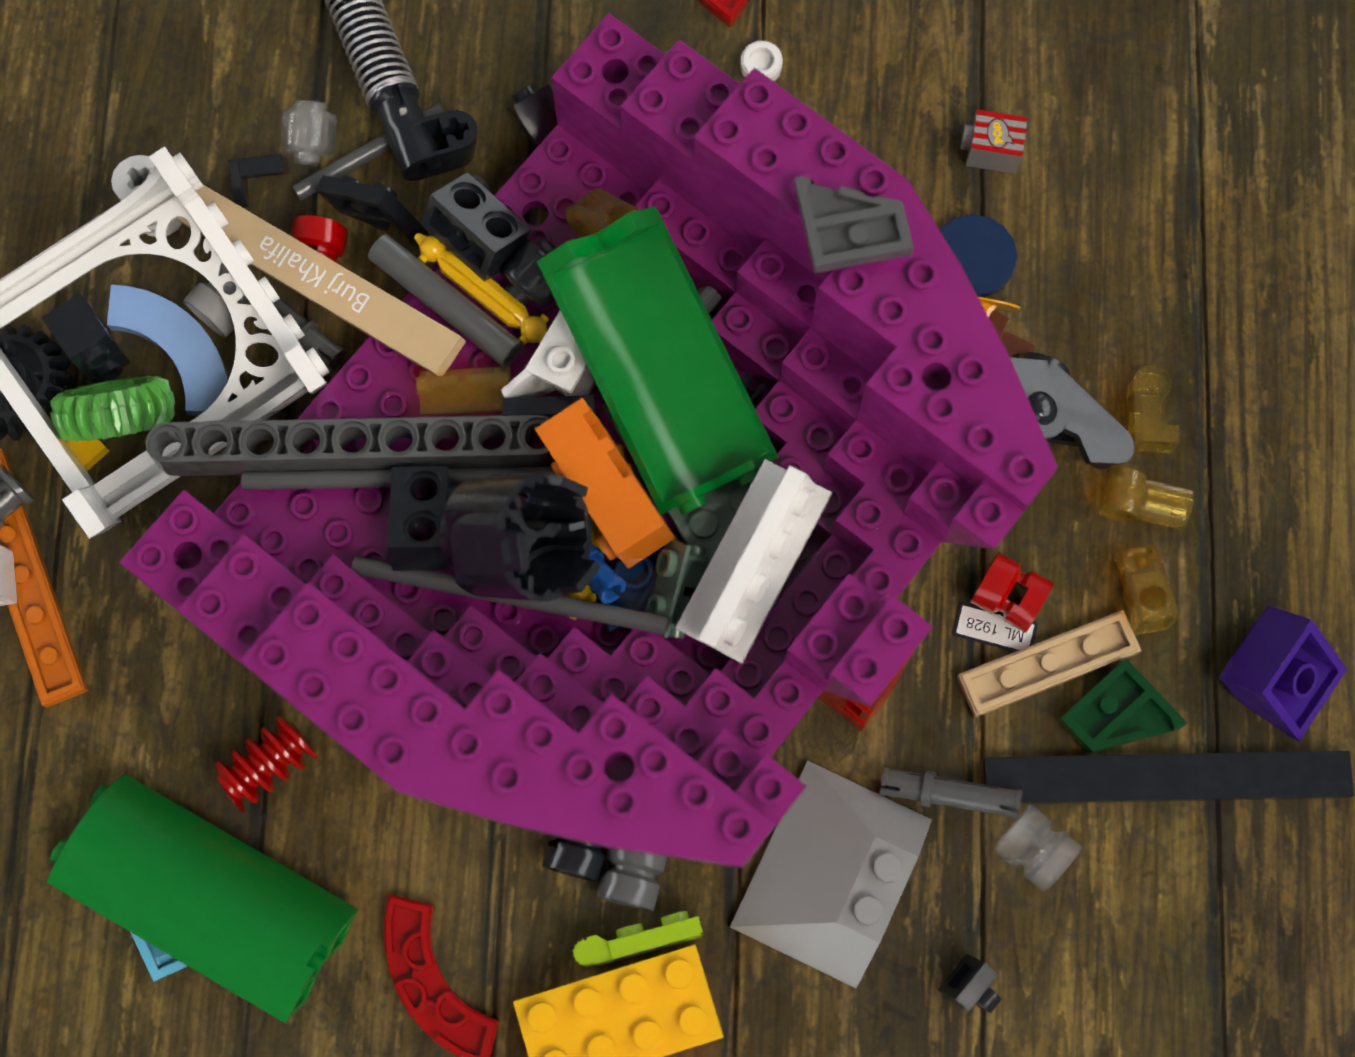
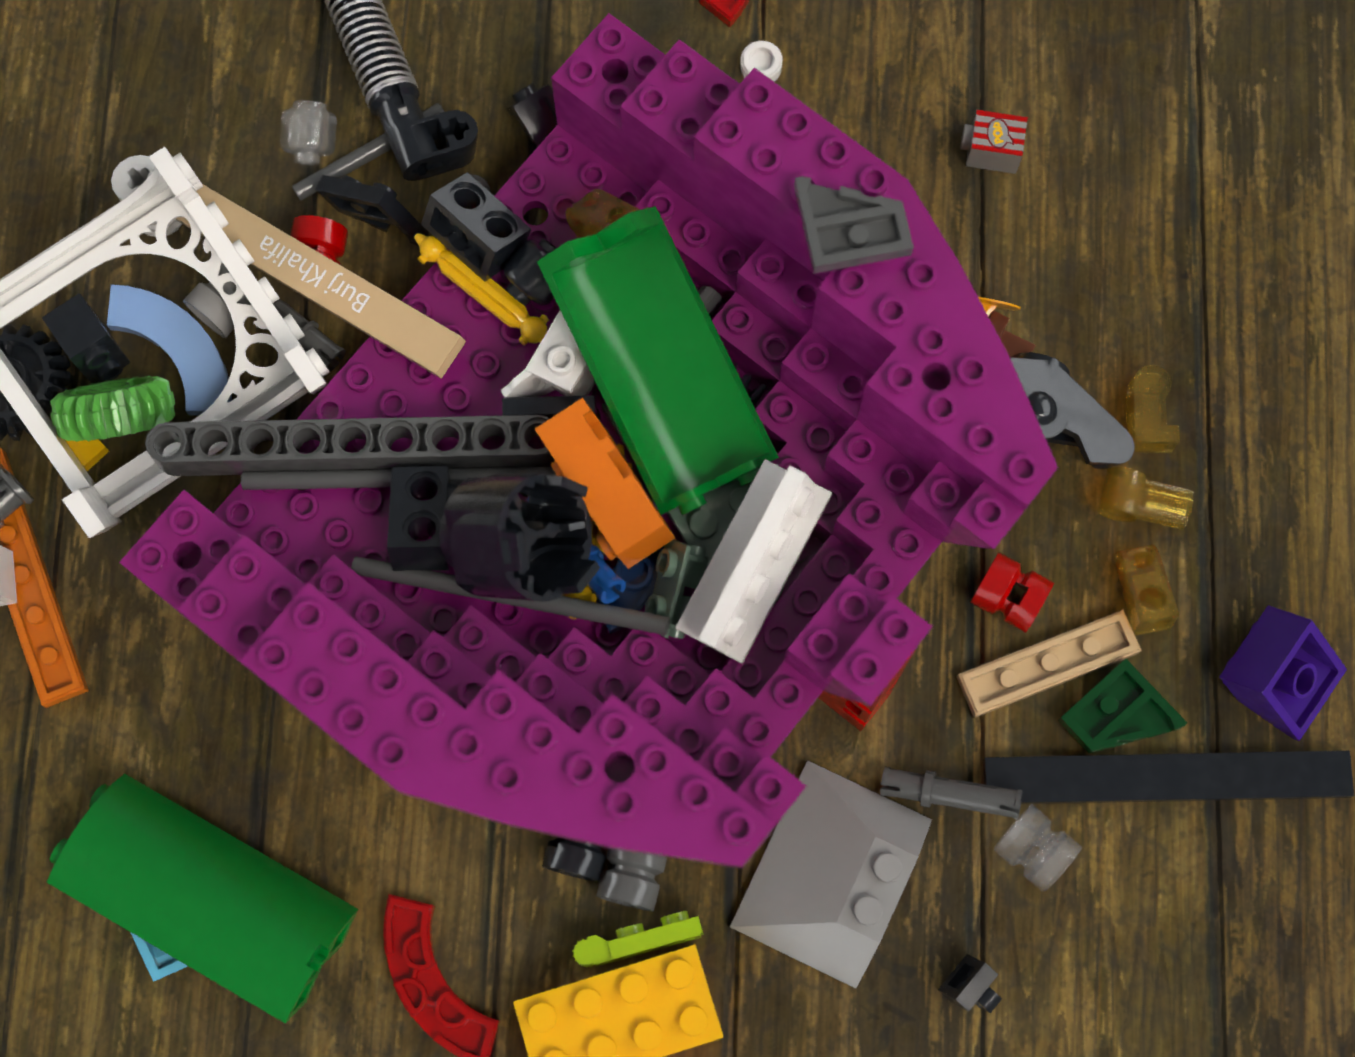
(253, 167): black tile -> none
(263, 762): red piece -> none
(445, 300): dark grey piece -> none
(462, 390): clear yellow hinge -> none
(983, 251): dark blue tile -> none
(991, 629): white sticker -> none

